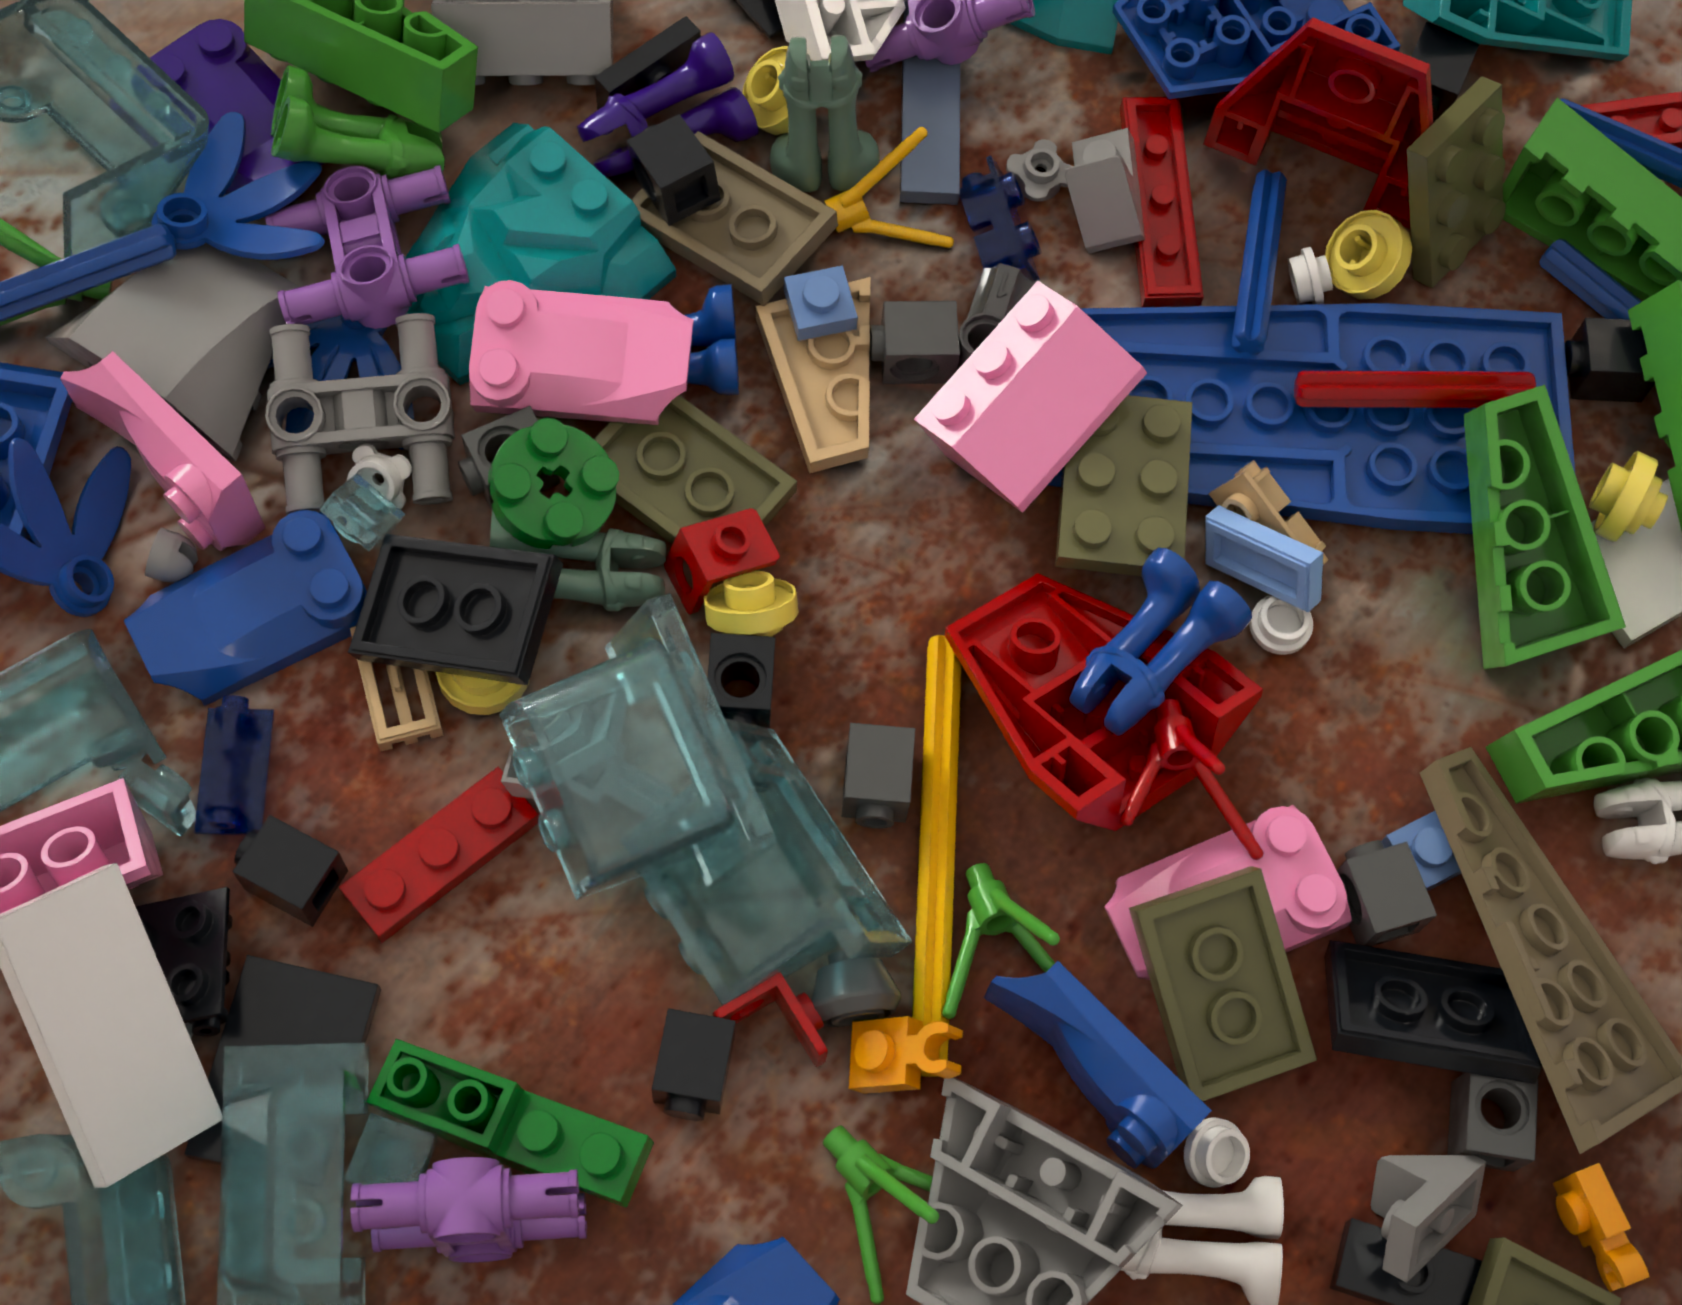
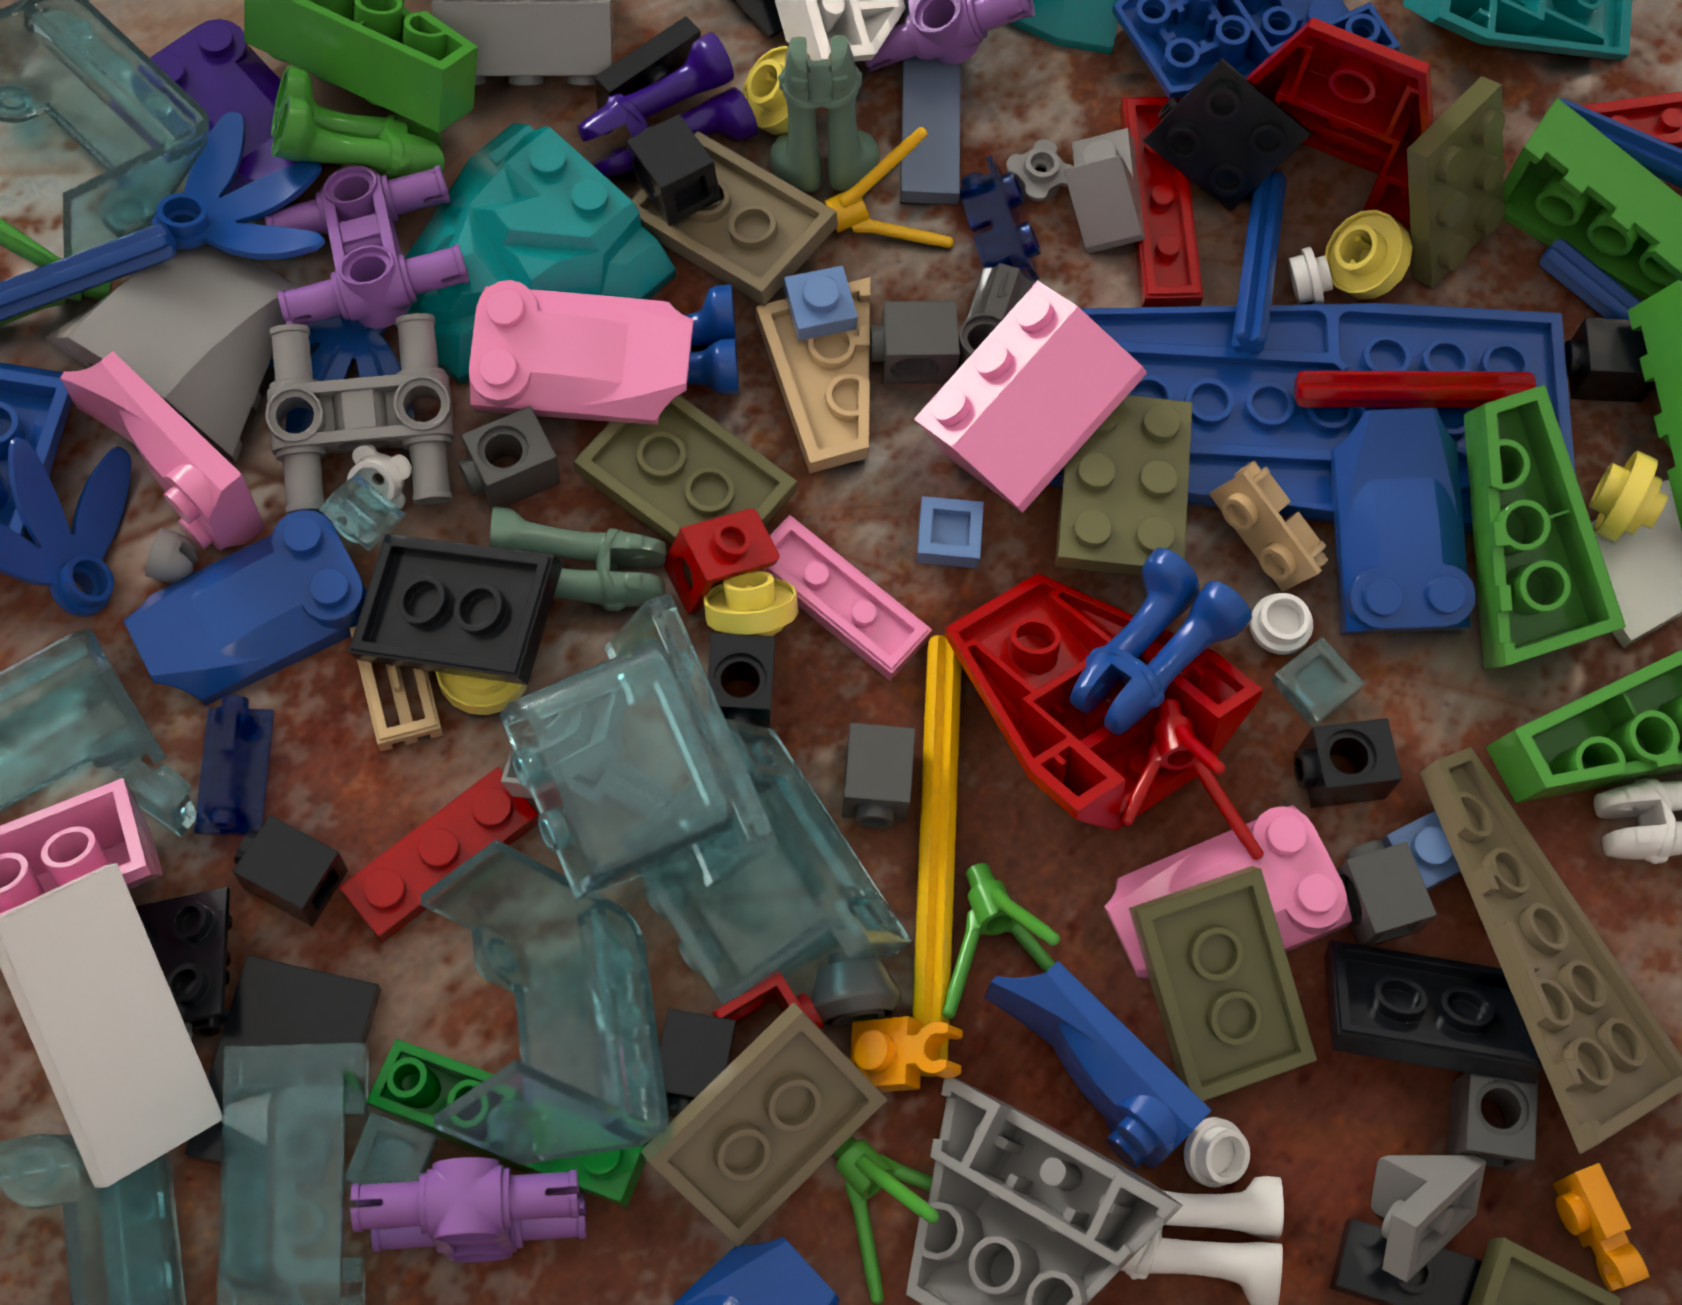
(549, 450): green plate -> none
(582, 1007): none -> clear light blue windscreen
(764, 1125): none -> dark tan plate
(846, 600): none -> bright pink tile
(949, 532): none -> medium blue plate
(1226, 135): none -> black hinge
(1263, 558): light blue tile -> none
(1317, 682): none -> clear light blue plate
(1369, 749): none -> black brick
(1400, 526): none -> blue slope
(1449, 62): black brick -> none

